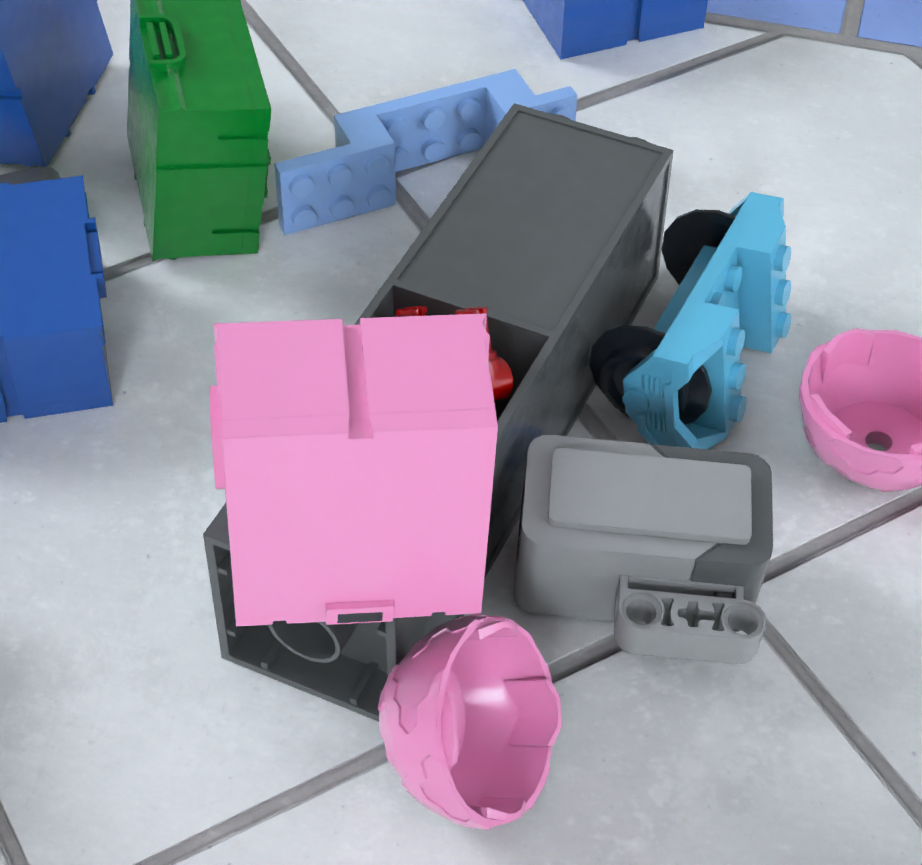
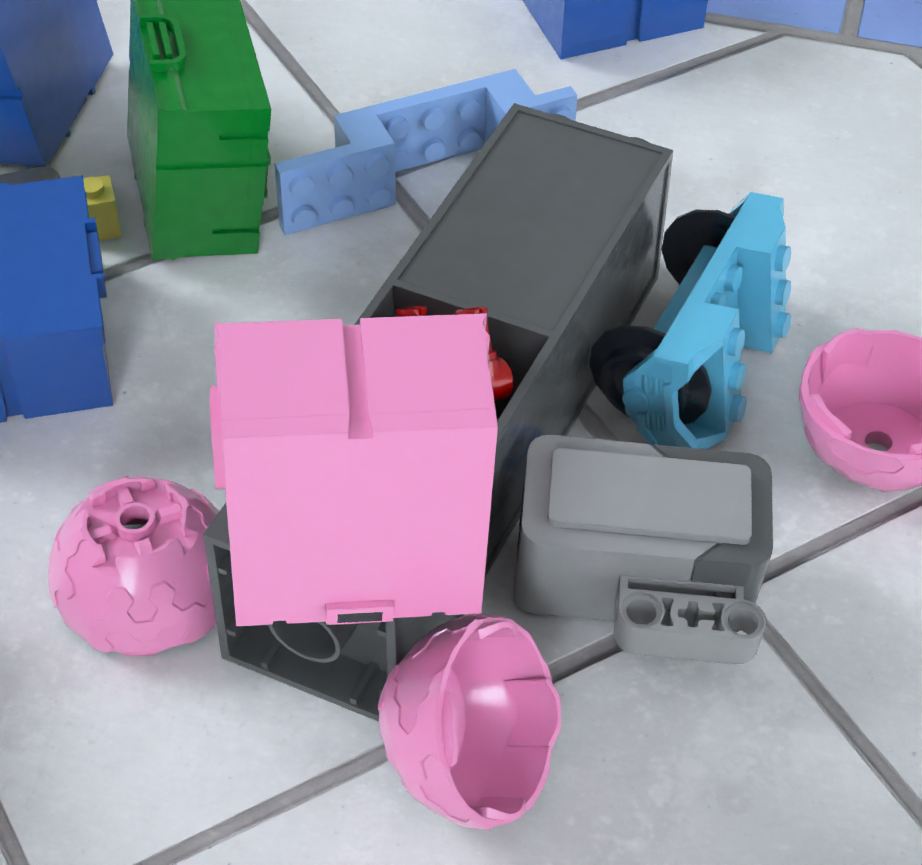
(102, 206): none -> light yellow slope
(138, 585): none -> bright pink piece

